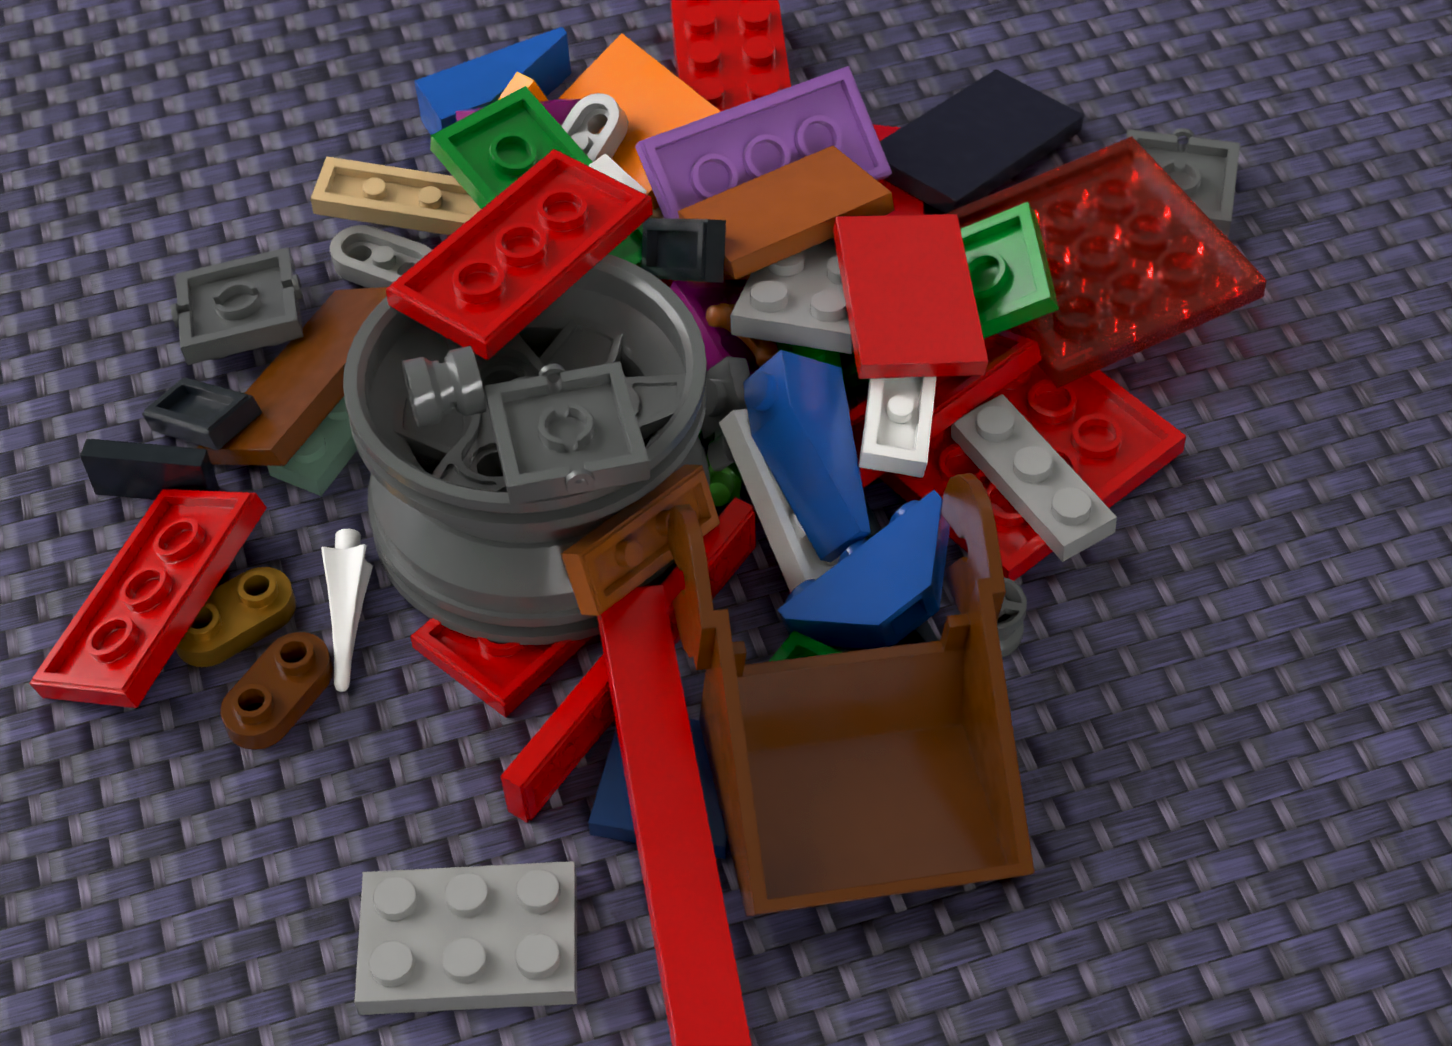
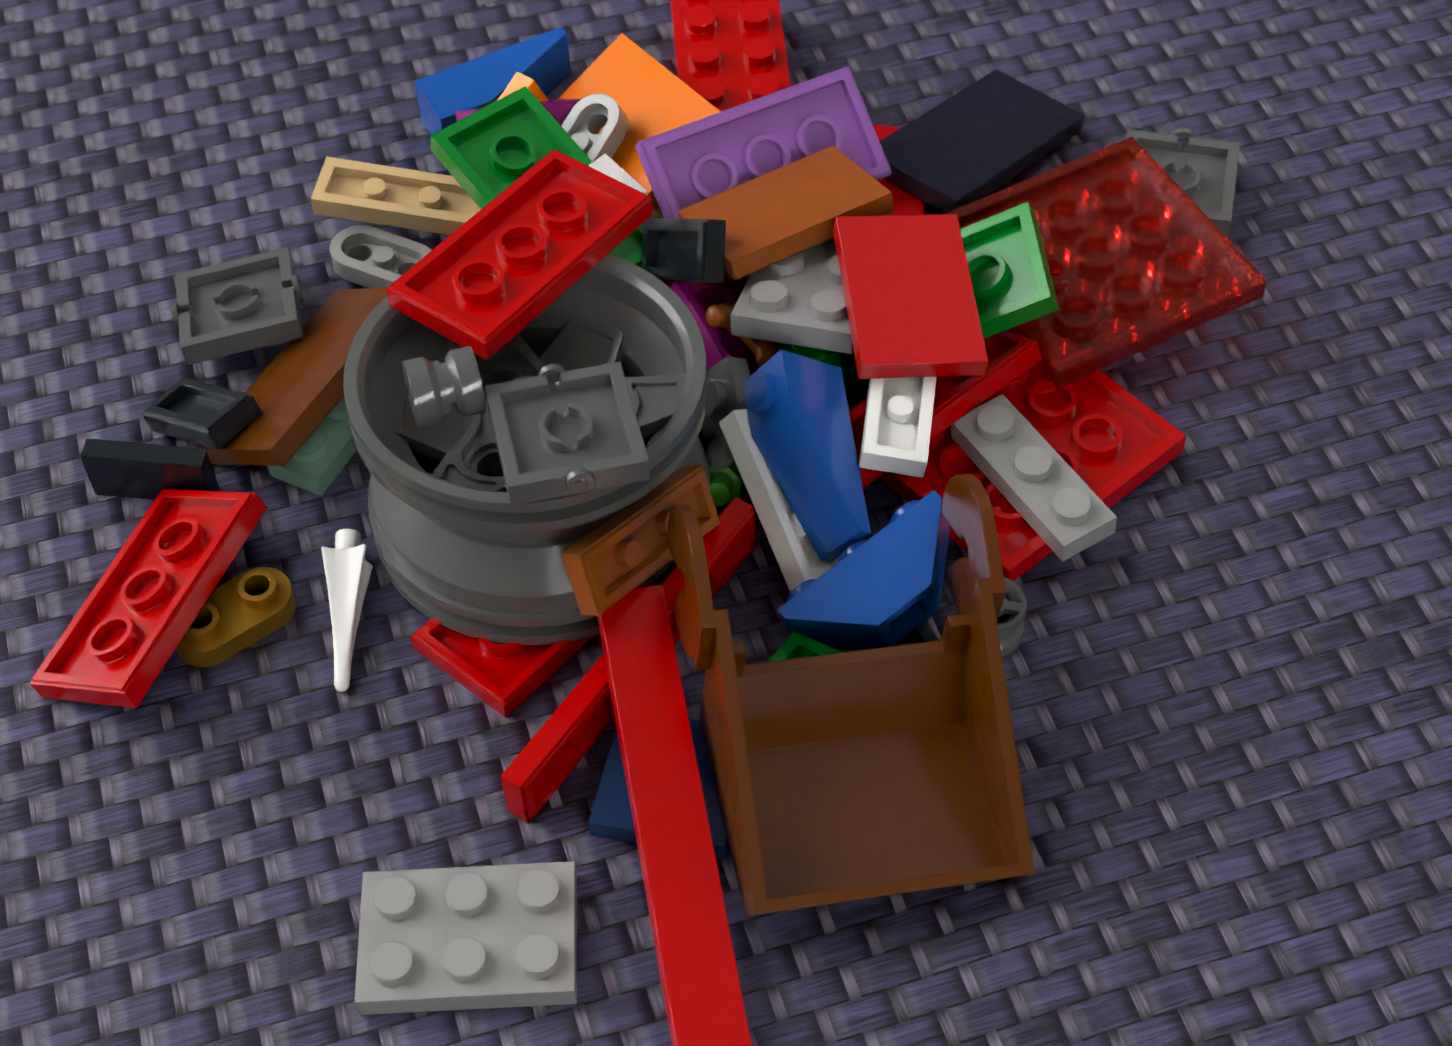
(280, 686): reddish brown plate -> none

